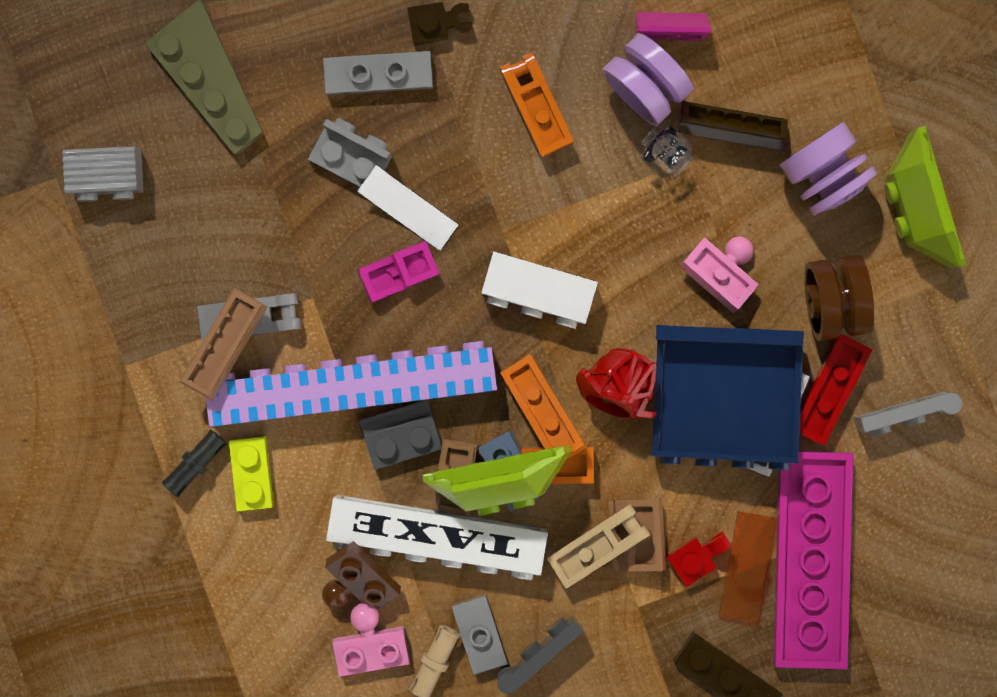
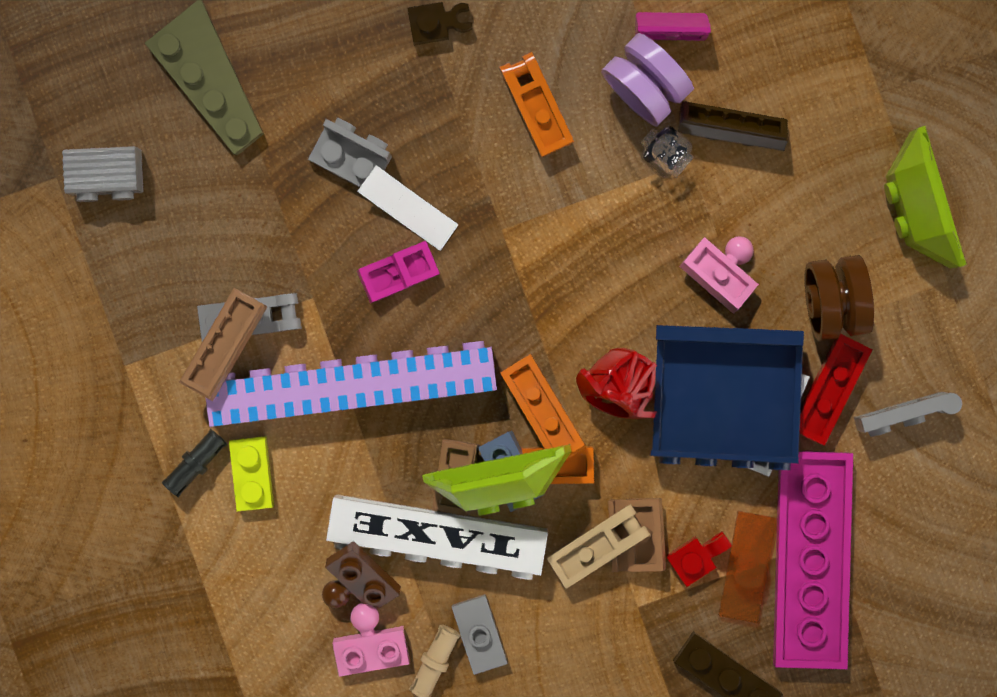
(378, 73): light grey plate -> none
(401, 434): dark grey plate -> none
(538, 290): white brick -> none
(538, 655): dark grey plate -> none
(829, 169): lavender wheel -> none

